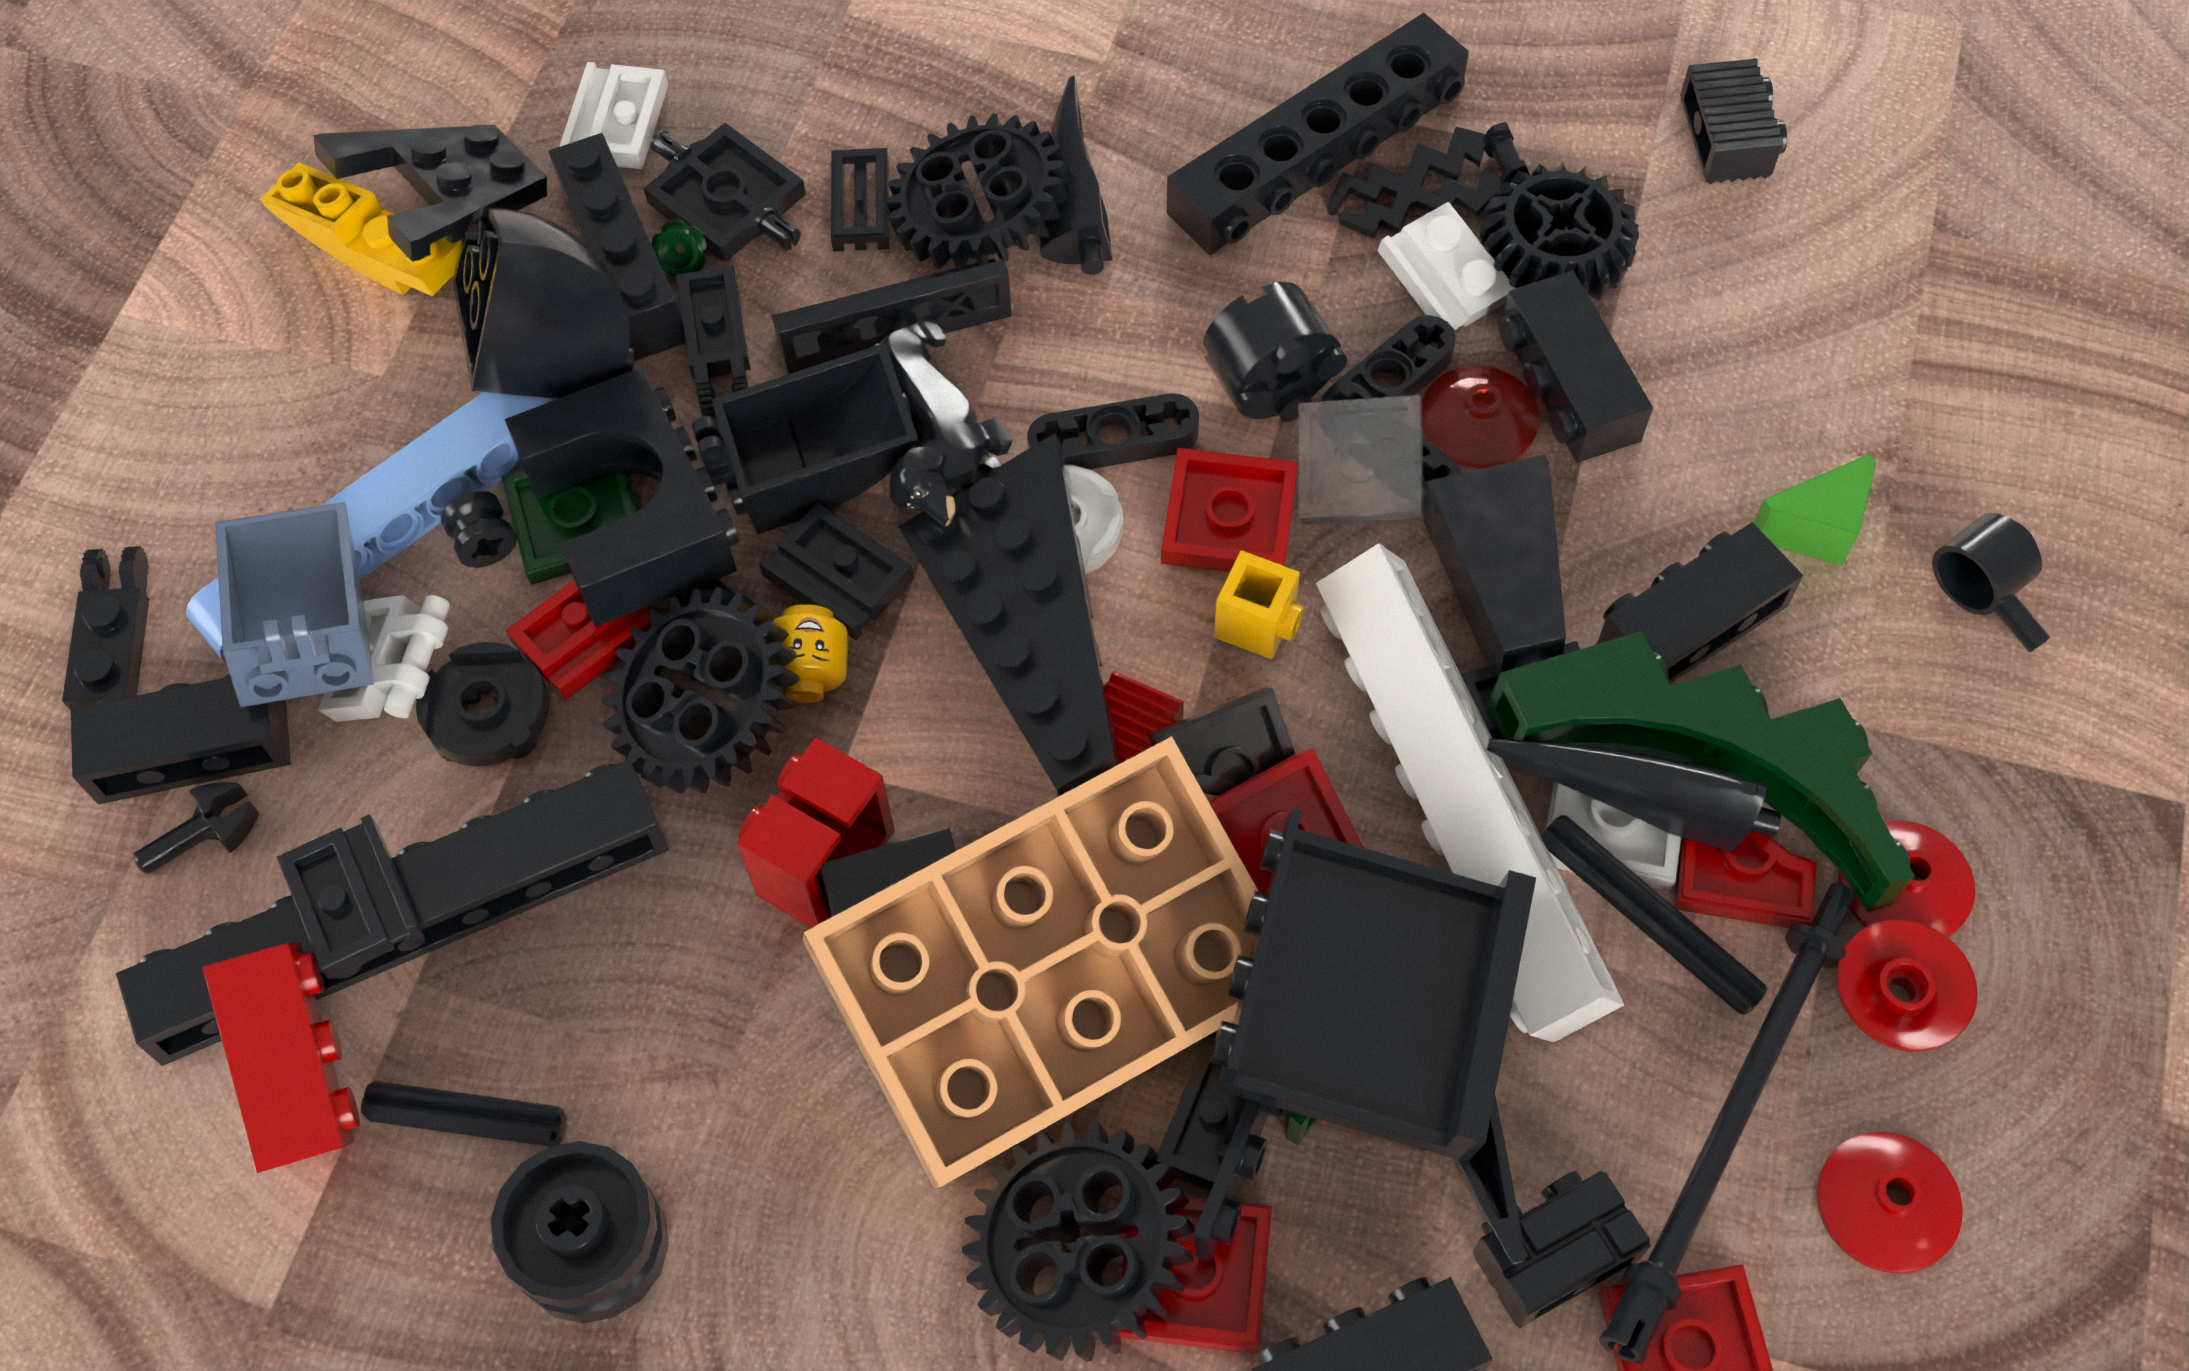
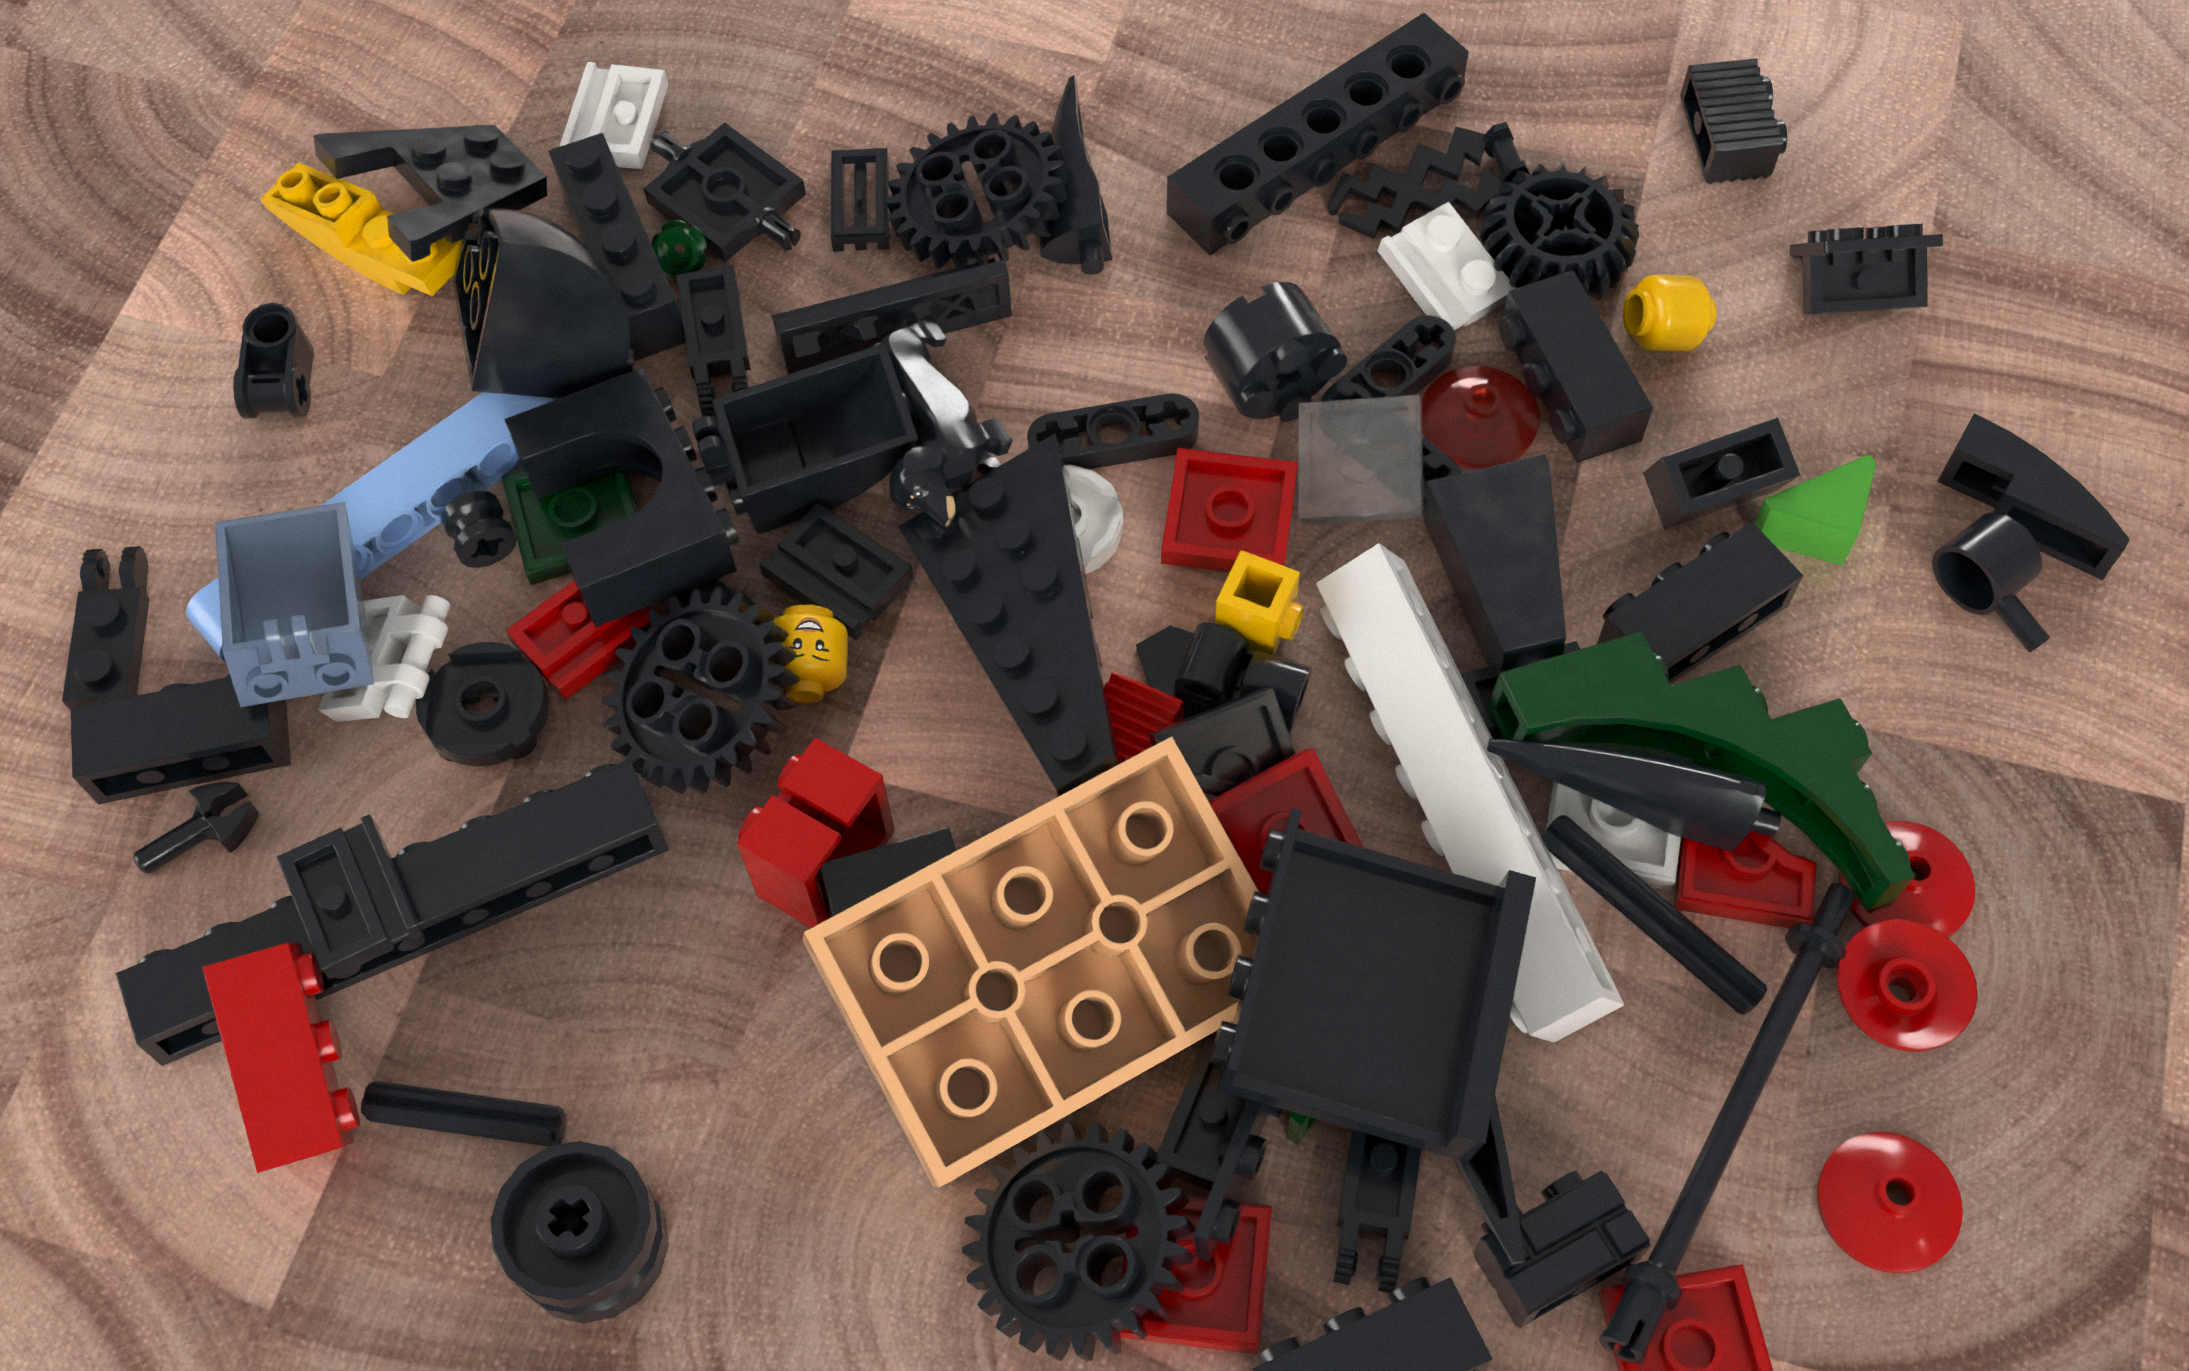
(273, 364): none -> black piece
(1219, 667): none -> black panel
(1376, 1200): none -> black hinge
(1669, 313): none -> yellow head
(1721, 473): none -> black brick
(1865, 274): none -> black bracket
(2037, 494): none -> black slope

